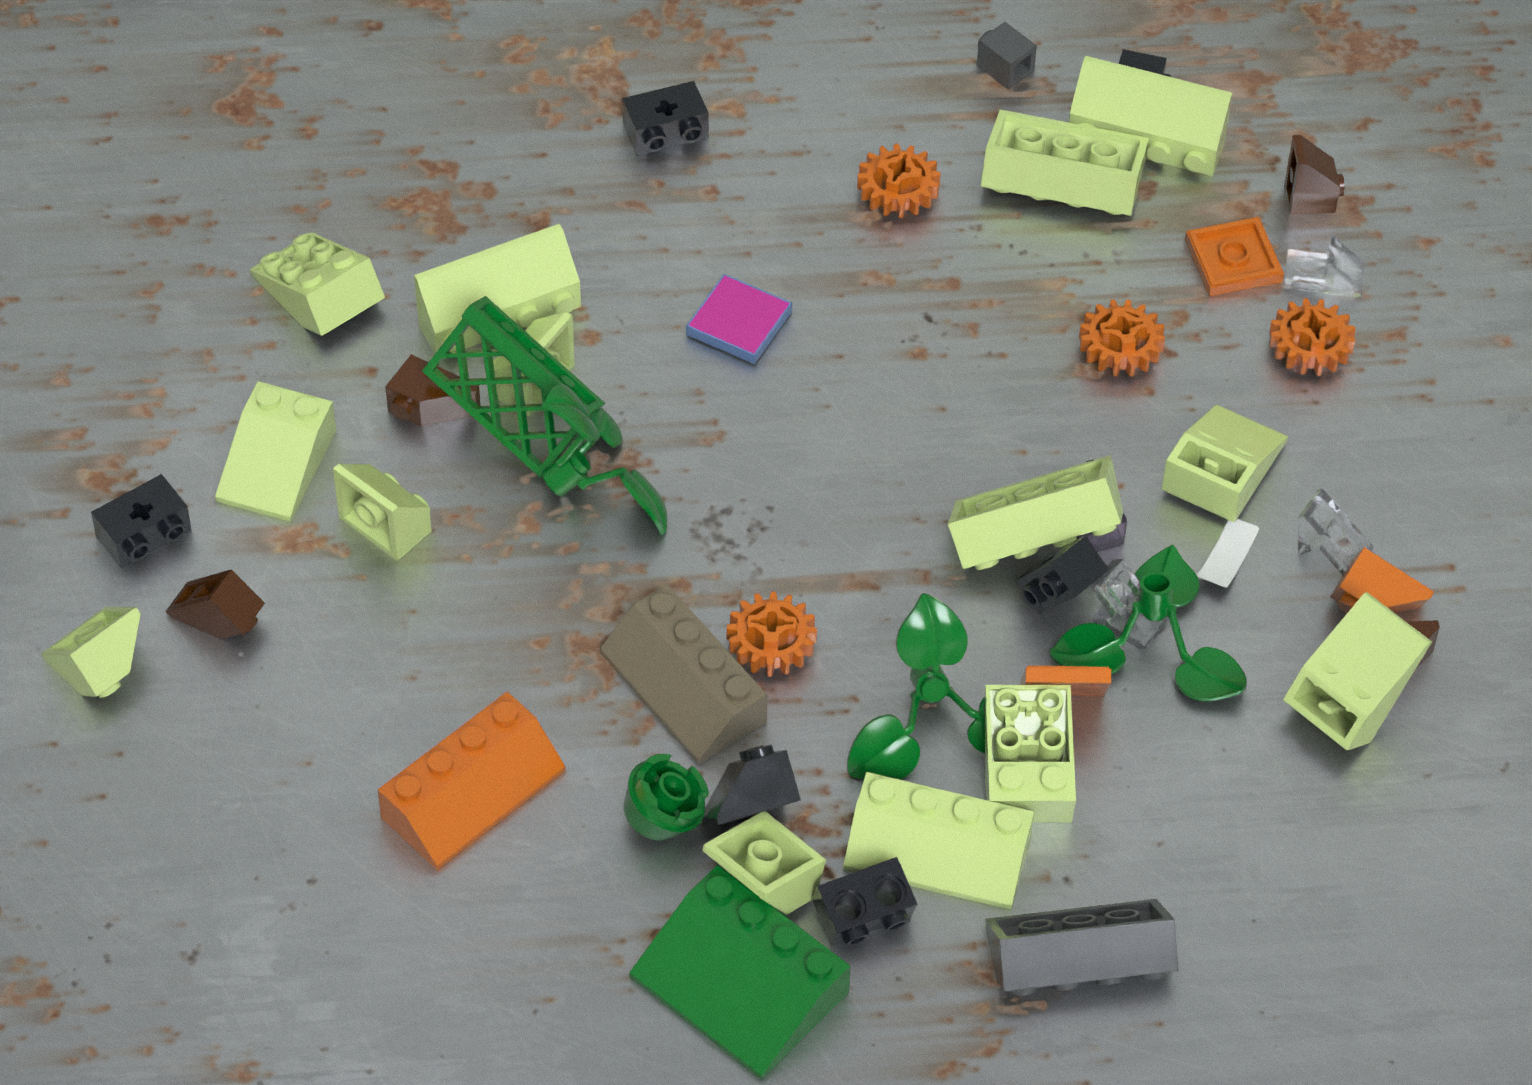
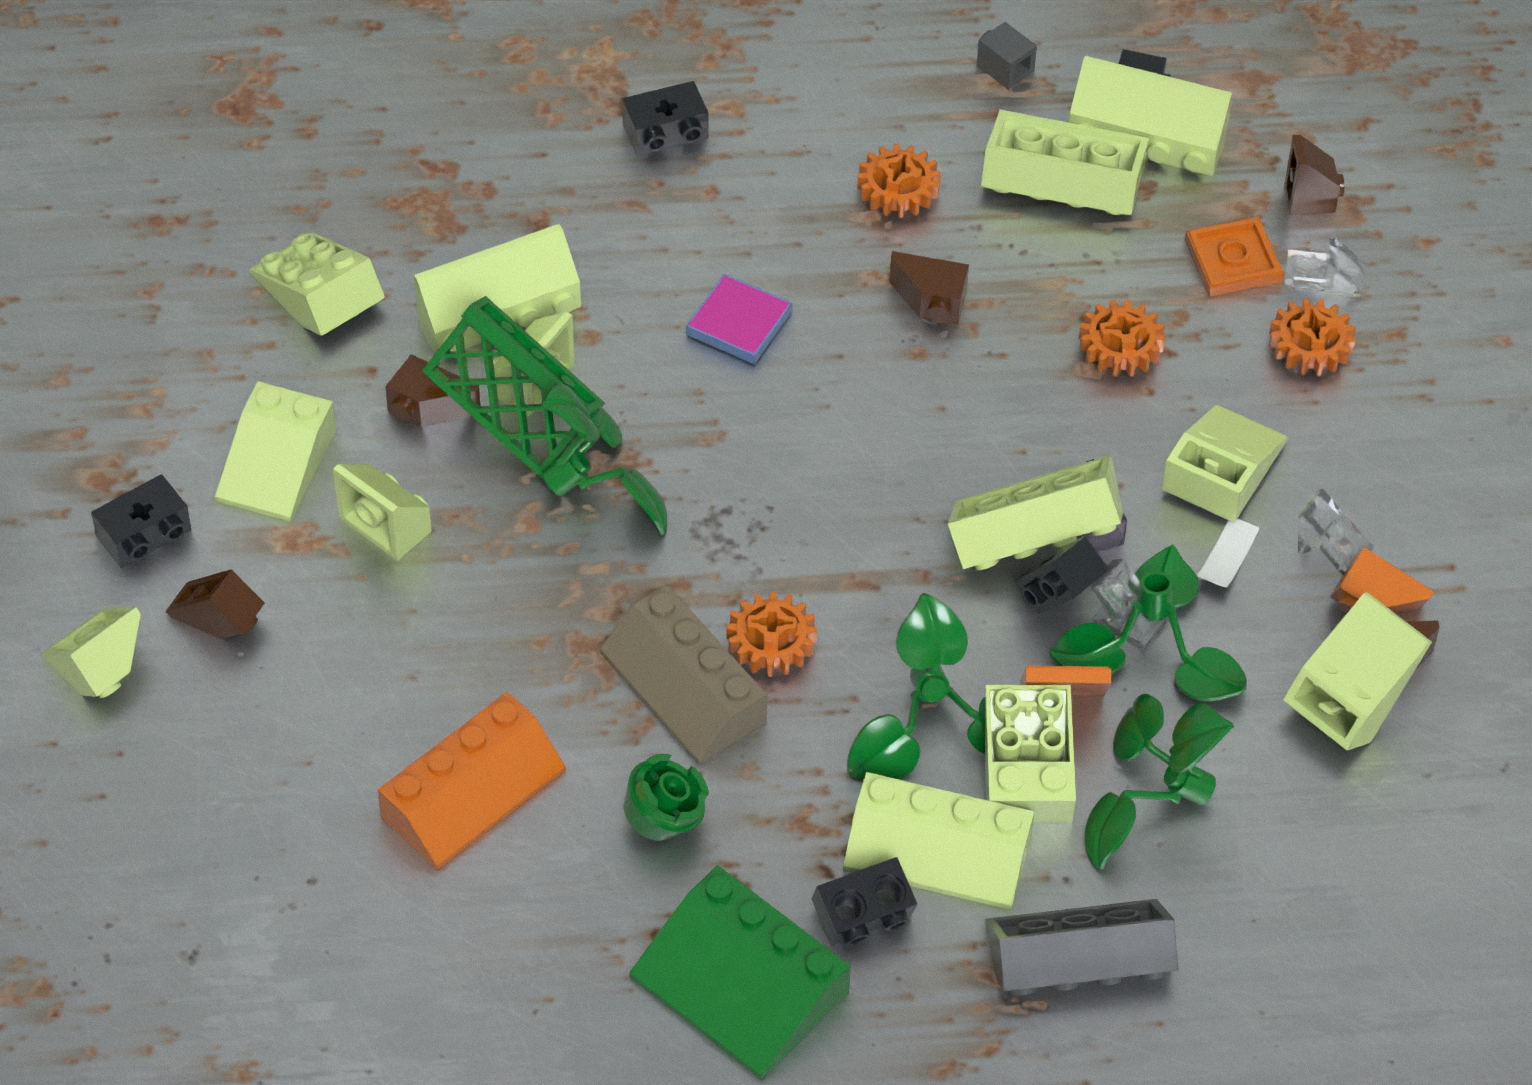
(752, 786): black slope -> none
(769, 861): yellowish green slope -> none
(930, 285): none -> reddish brown slope
(1192, 738): none -> green plant

